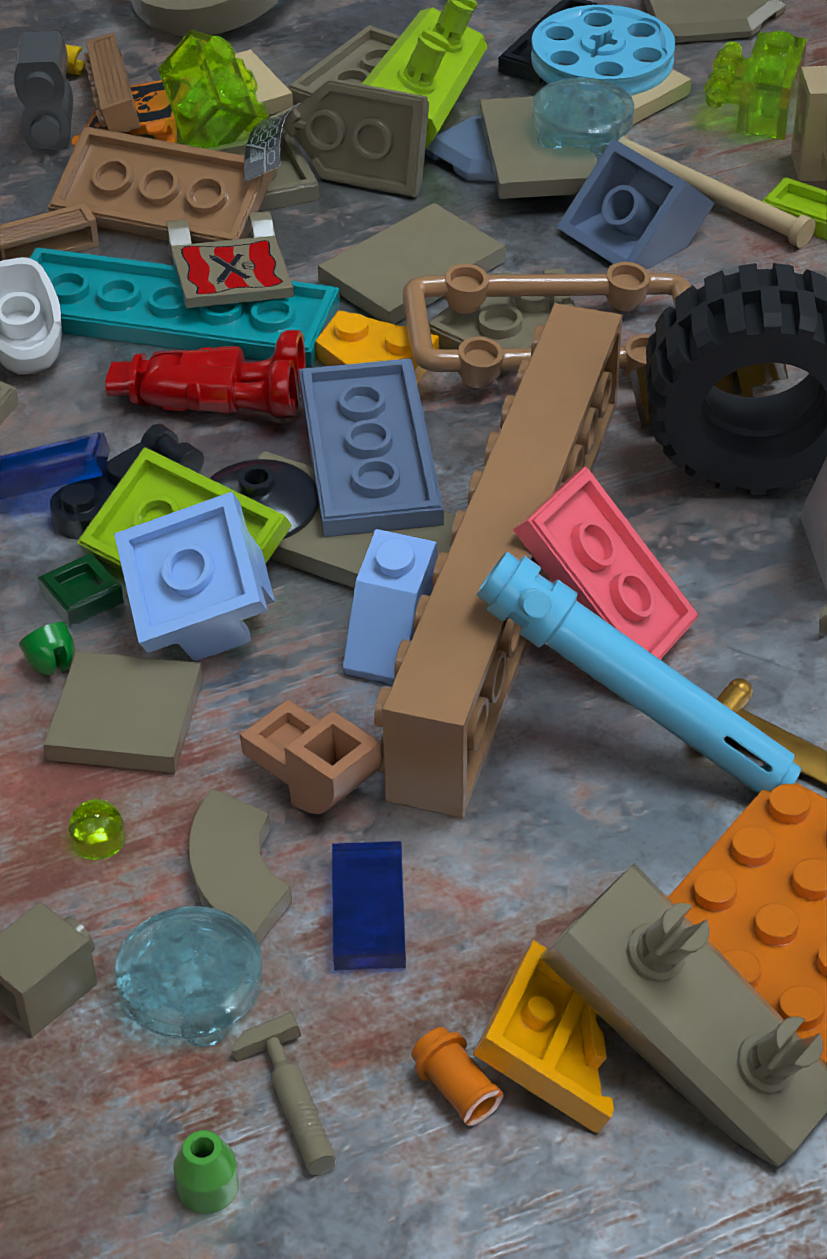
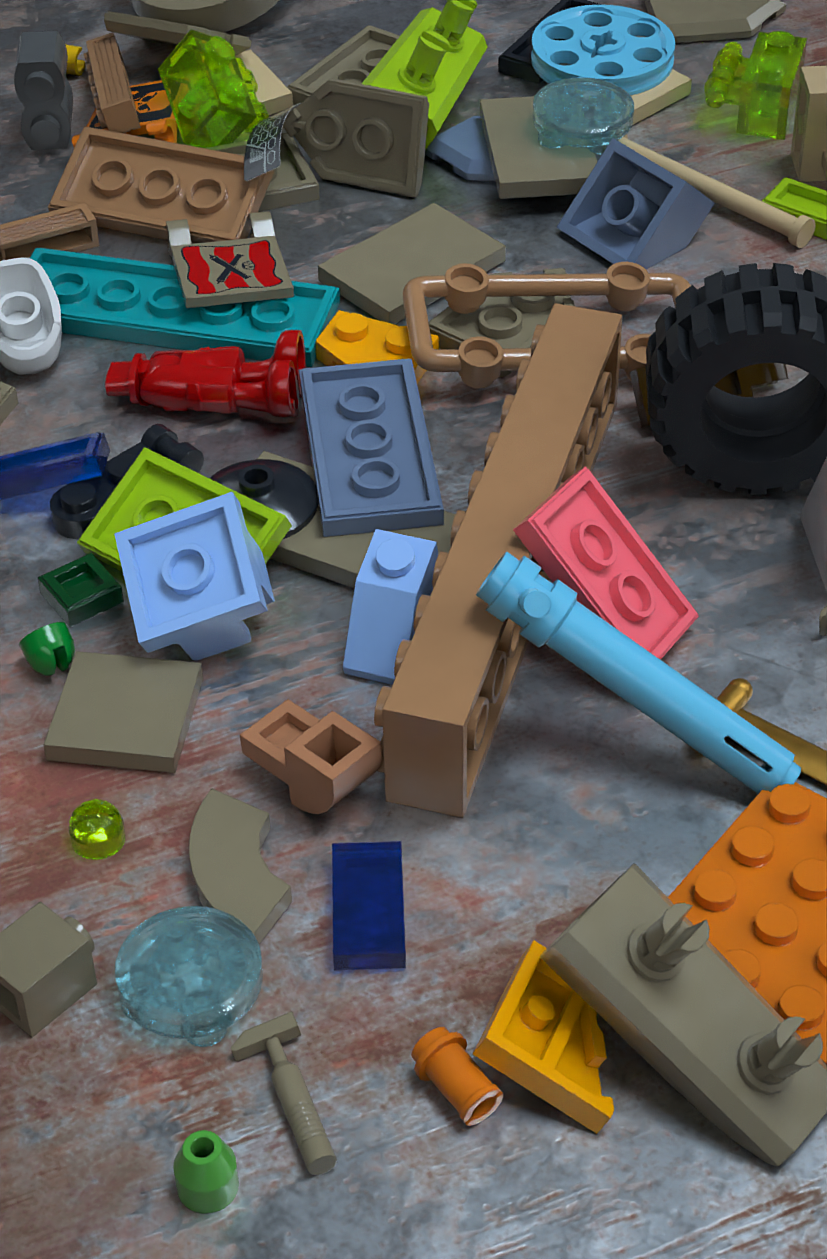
(165, 31): none -> dark tan tile

